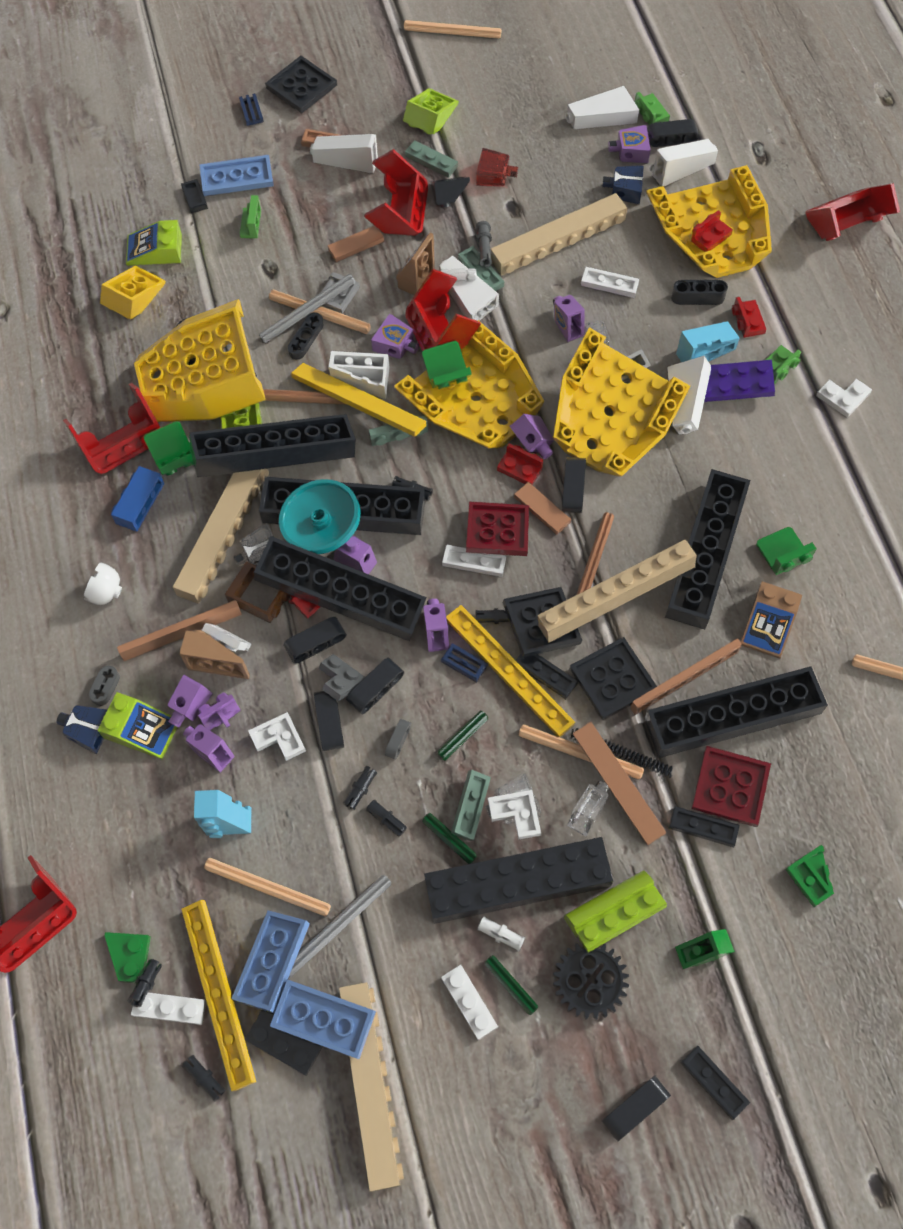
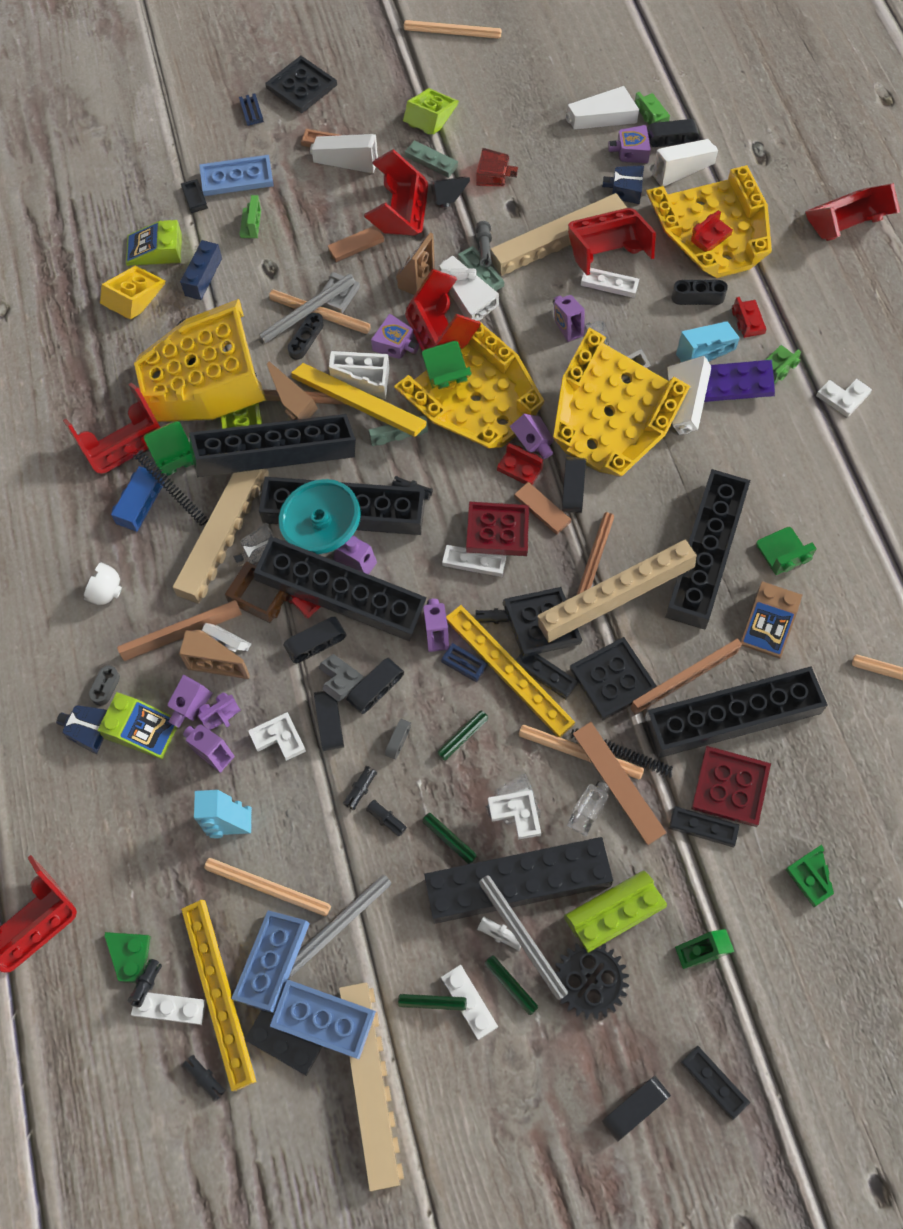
(186, 507): none -> black piece
(201, 270): none -> dark blue brick
(295, 400): none -> medium nougat slope
(432, 1002): none -> dark green axle
(470, 805): sand green plate -> none
(523, 937): none -> light grey axle
(610, 232): none -> red windscreen

